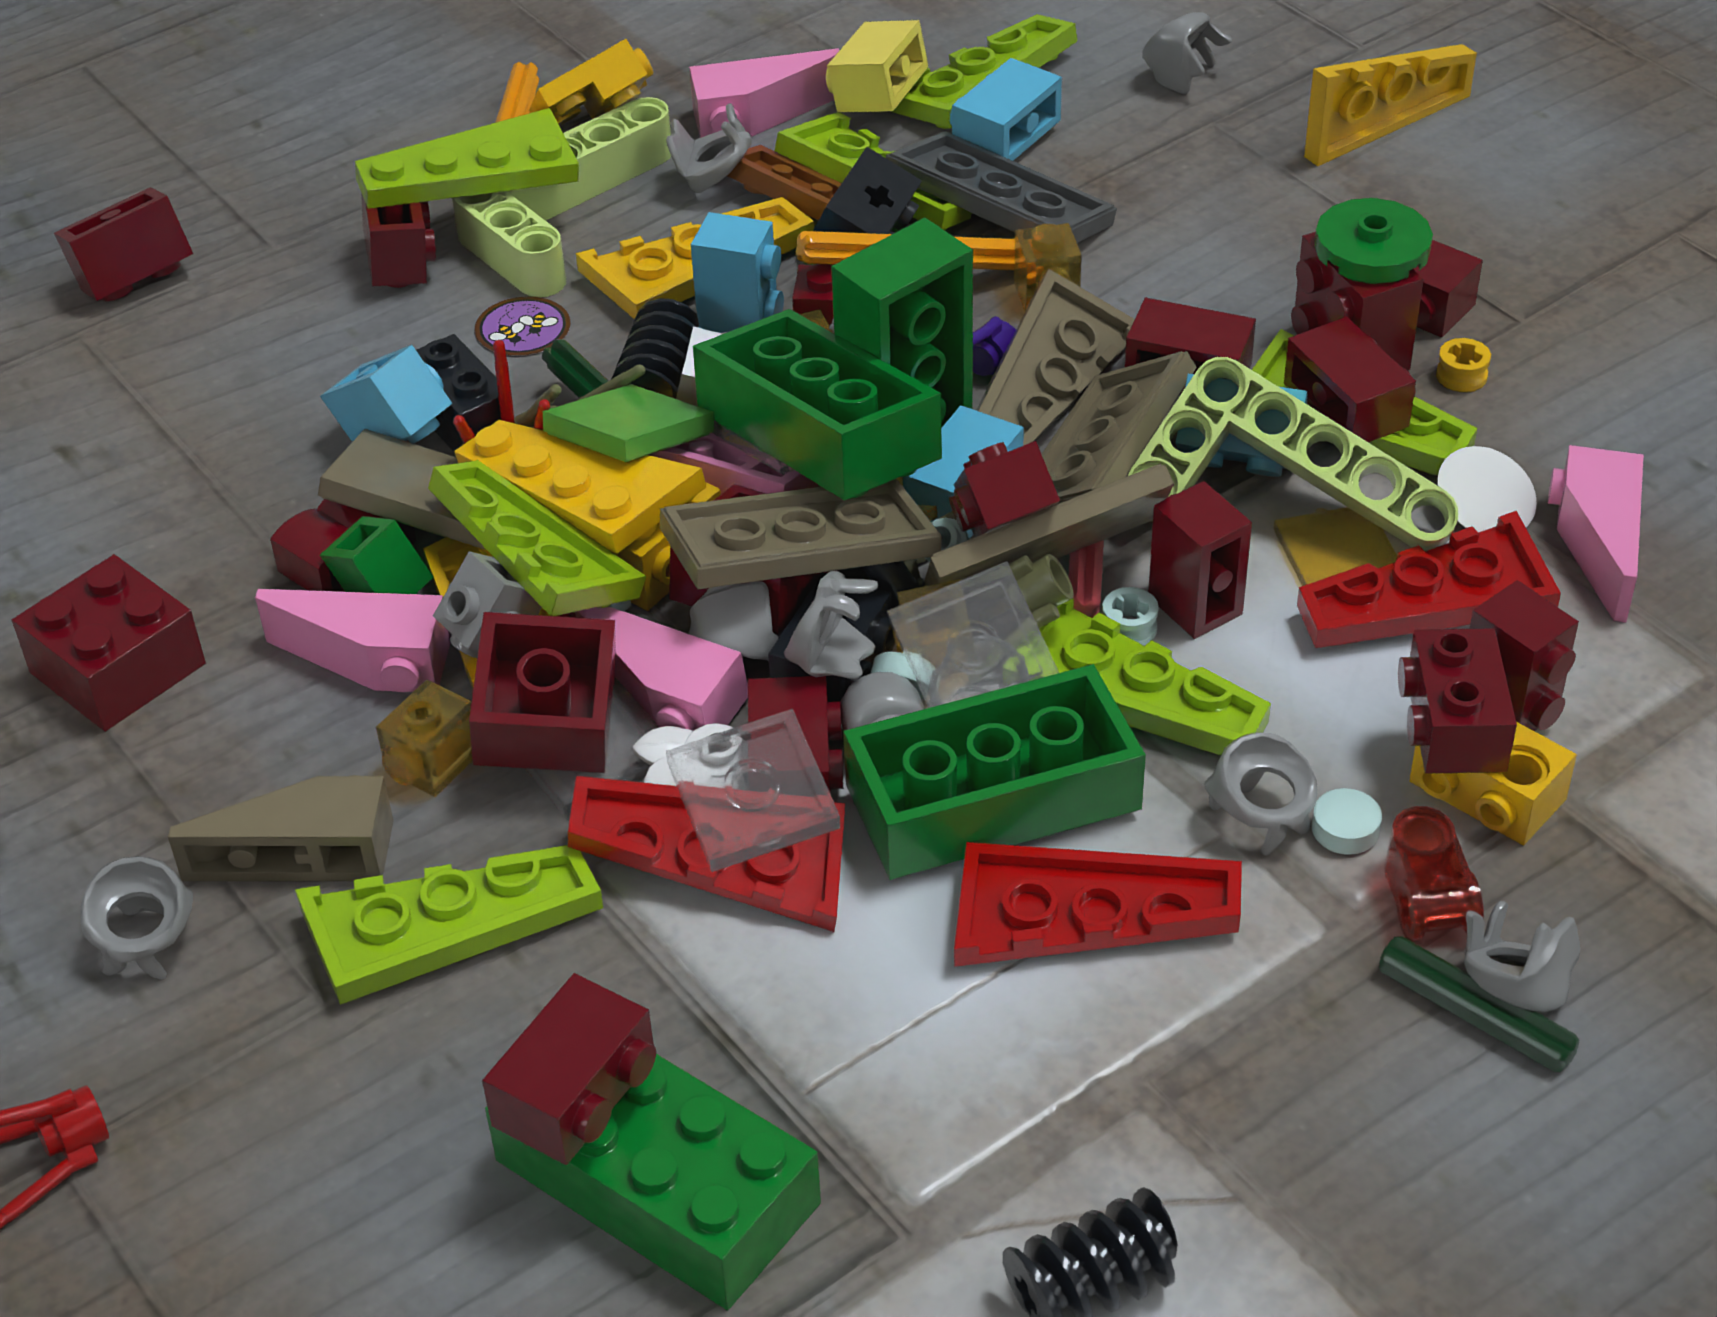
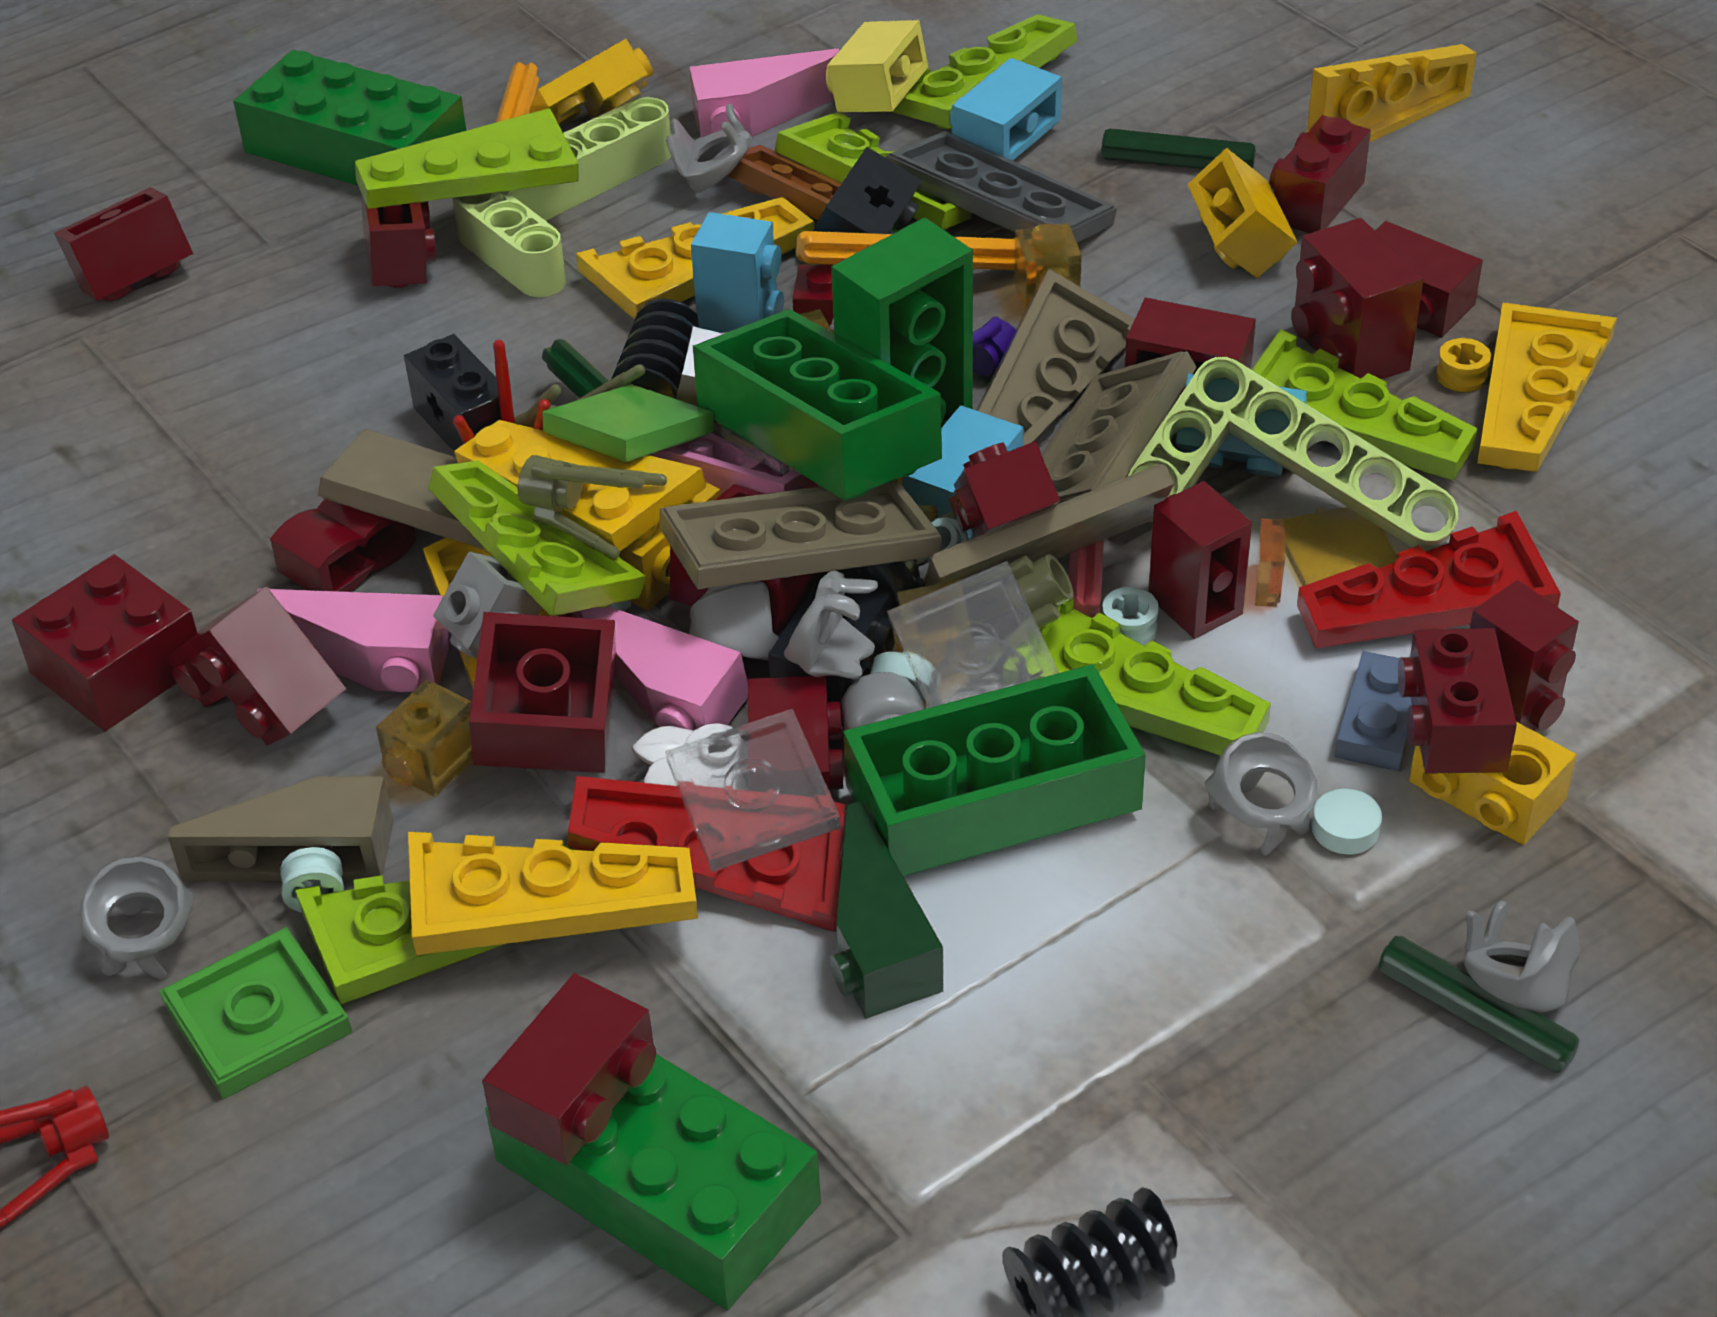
(255, 1012): none -> bright green tile
(260, 664): none -> brick
(306, 865): none -> light aqua bush
(332, 113): none -> green brick
(376, 559): green brick -> none
(389, 396): medium azure brick -> none
(517, 894): none -> yellow wing
(523, 325): sticker -> none
(558, 485): none -> olive plant
(883, 936): none -> dark green slope
(1072, 900): red wing -> none
(1170, 149): none -> dark green axle
(1171, 52): light grey piece -> none
(1241, 214): none -> yellow brick
(1270, 562): none -> clear orange tile
(1321, 173): none -> dark red brick
(1350, 379): dark red brick -> none
(1373, 240): green plate -> none
(1375, 715): none -> sand blue plate
(1429, 874): clear red piece -> none
(1486, 487): white sticker -> none
(1536, 380): none -> yellow wing
(1601, 520): bright pink slope -> none

